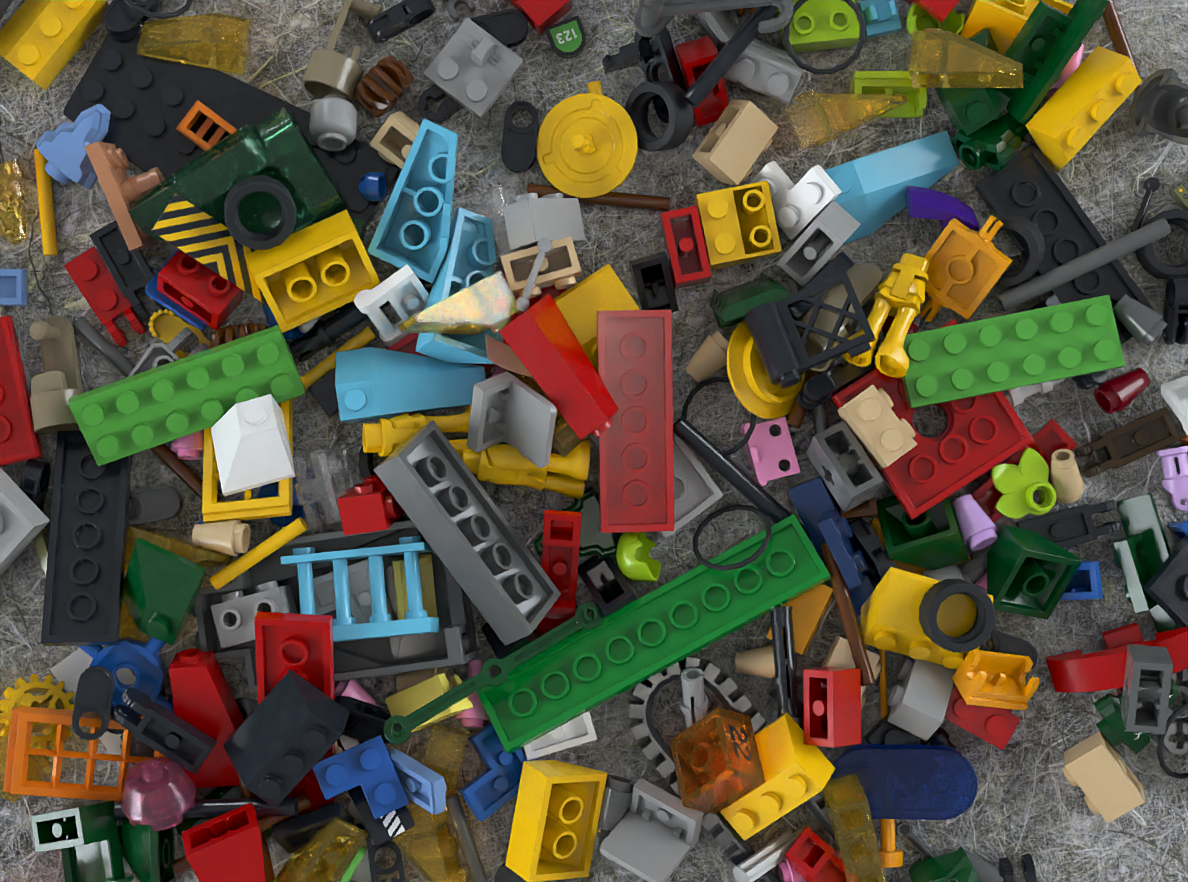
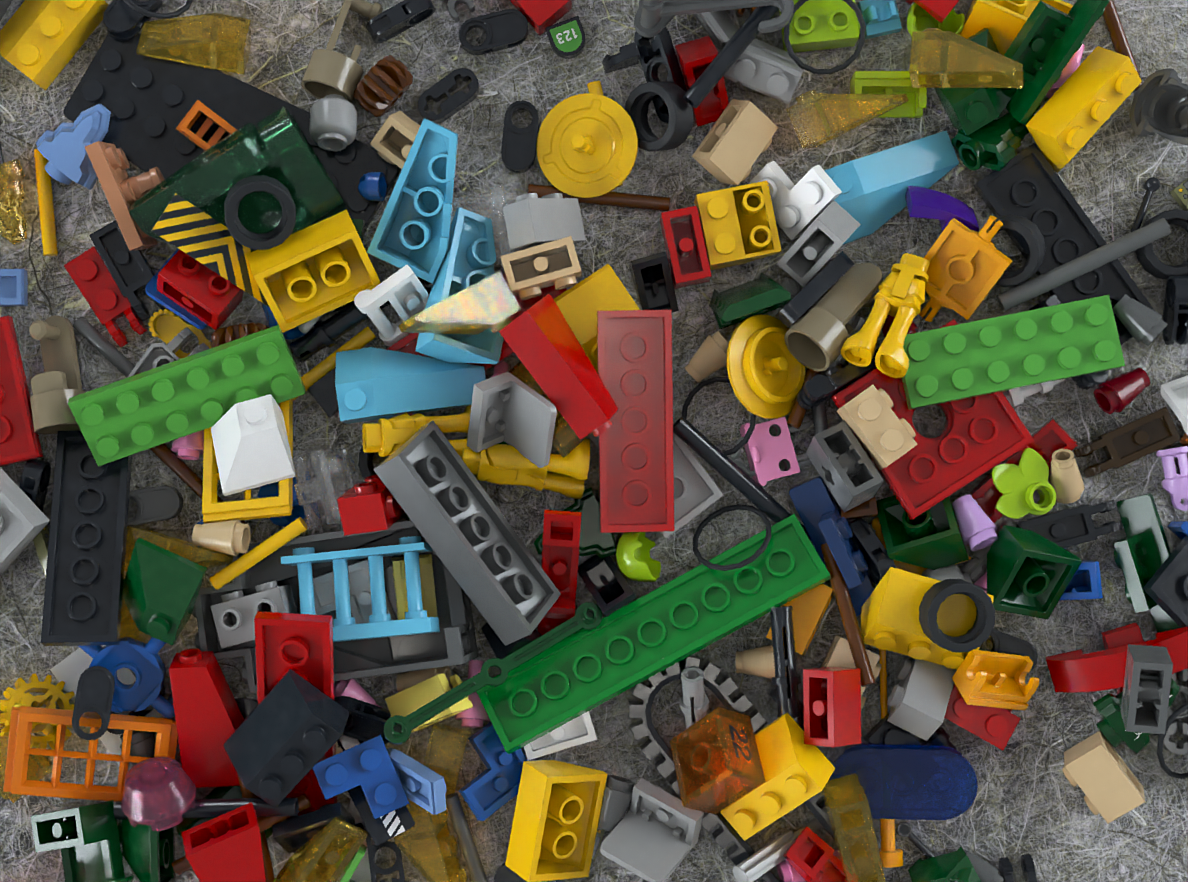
(163, 730): black hinge -> none
(474, 68): light grey hinge -> none
(504, 356): sticker -> none
(544, 246): light grey hinge -> none
(781, 344): black piece -> none

